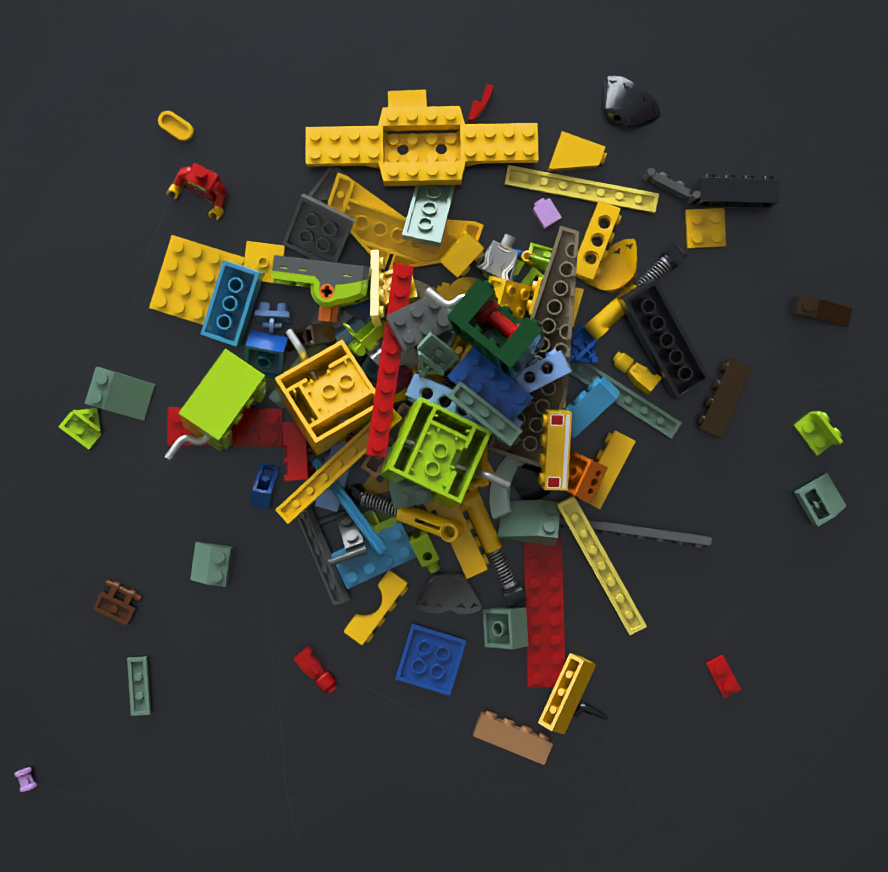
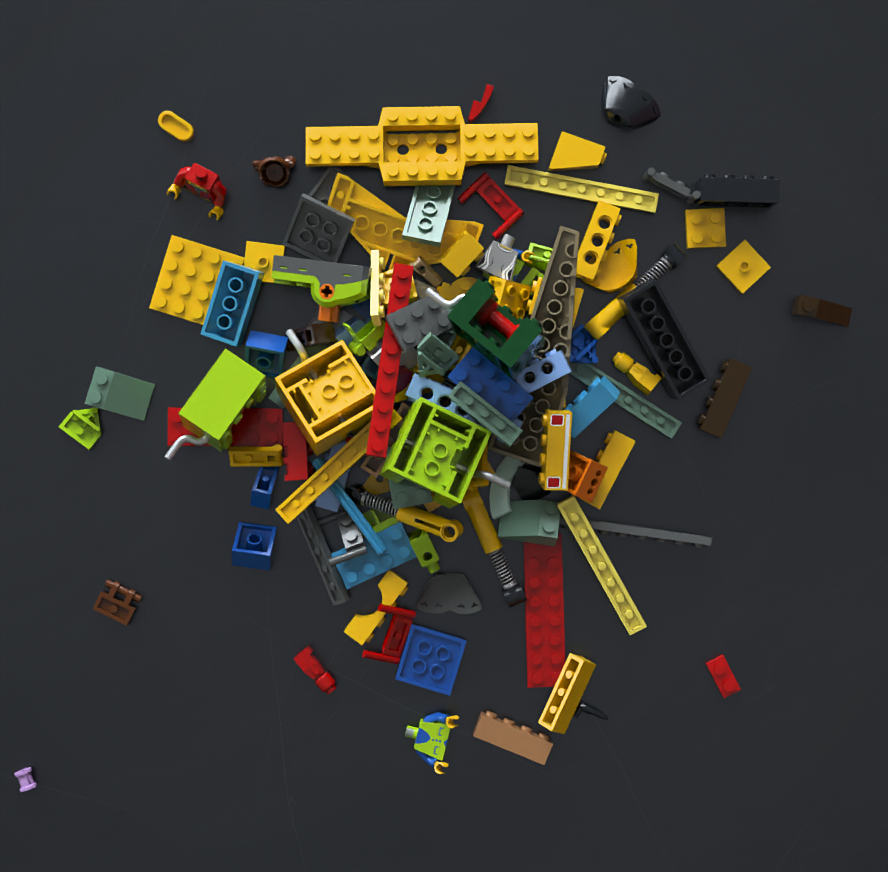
(139, 686): sand green plate -> none
(212, 564): sand green slope -> none
(254, 546): none -> blue slope
(256, 456): none -> yellow plate
(270, 164): none -> reddish brown hair
(272, 319): medium blue hips -> none
(395, 636): none -> red plate
(407, 98): yellow tile -> none
(427, 273): none -> tan bar
(432, 738): none -> torso
(466, 546): yellow brick -> none
(496, 199): none -> red plate
(505, 627): sand green slope -> none
(546, 213): lavender brick -> none
(743, 266): none -> yellow plate
(818, 432): lime bracket -> none
(820, 500): sand green slope -> none

